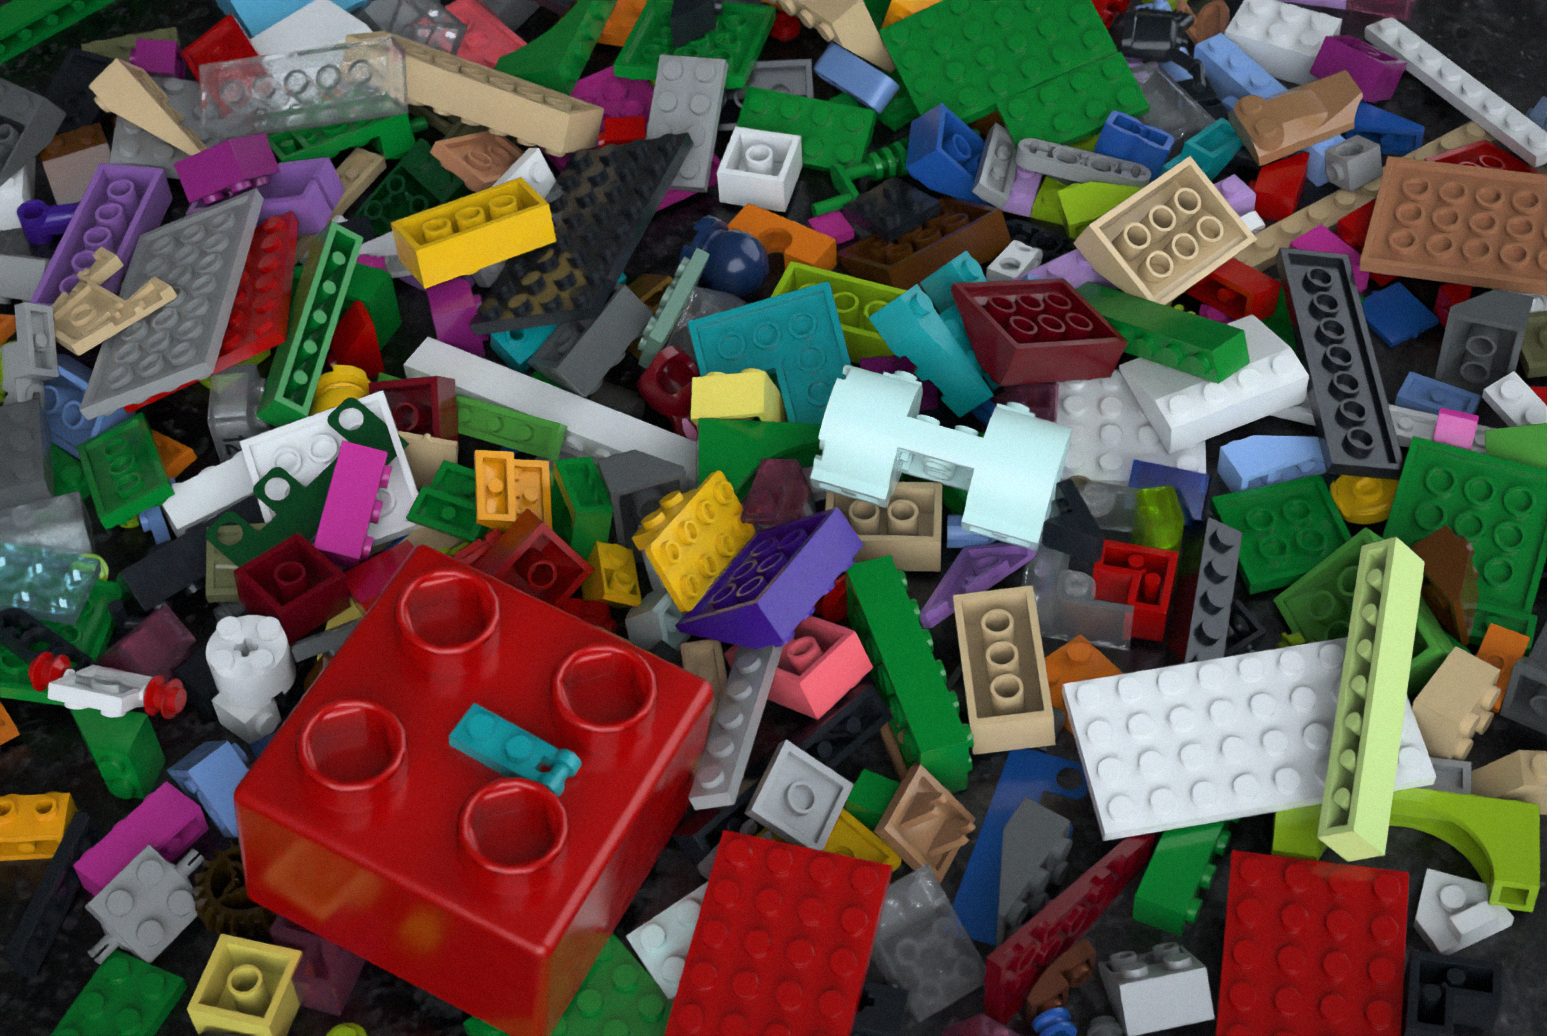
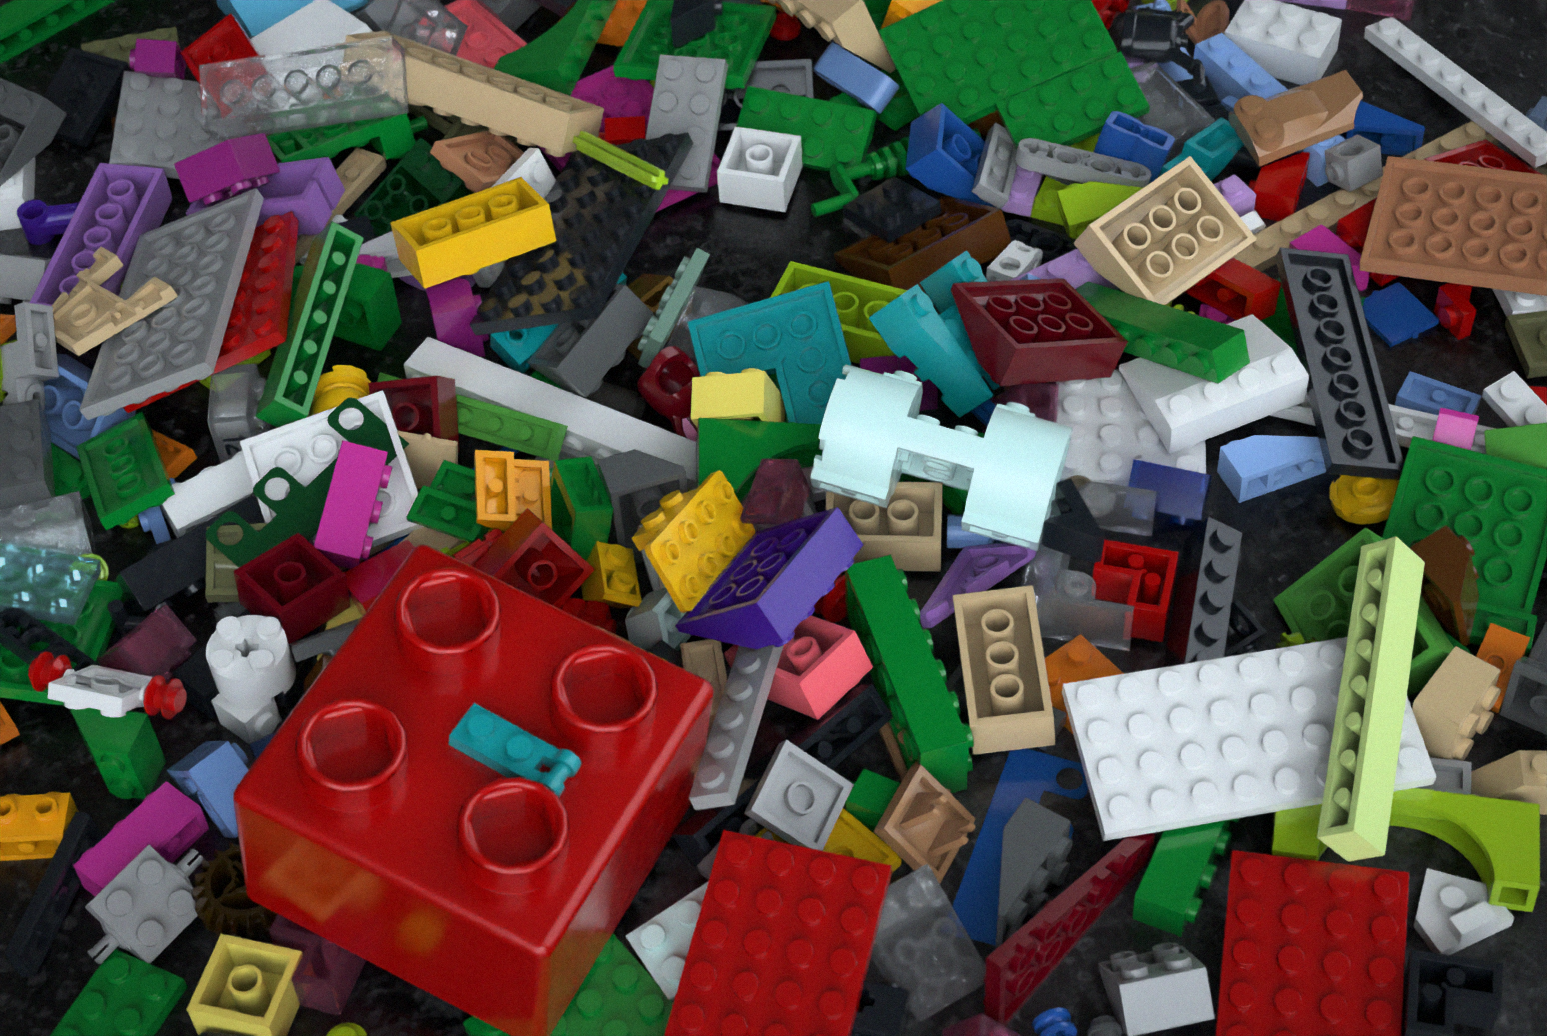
(73, 160): slope -> none
(139, 99): tan wedge -> none
(356, 342): red slope -> none
(620, 160): none -> lime axle
(736, 258): dark blue tile -> none
(787, 237): orange arch -> none
(833, 225): dark pink tile -> none
(1052, 987): copper slope -> none
(1158, 519): clear neon green brick -> none
(1283, 530): green plate -> none
(1369, 67): magenta brick -> none
(1483, 340): dark grey slope -> none

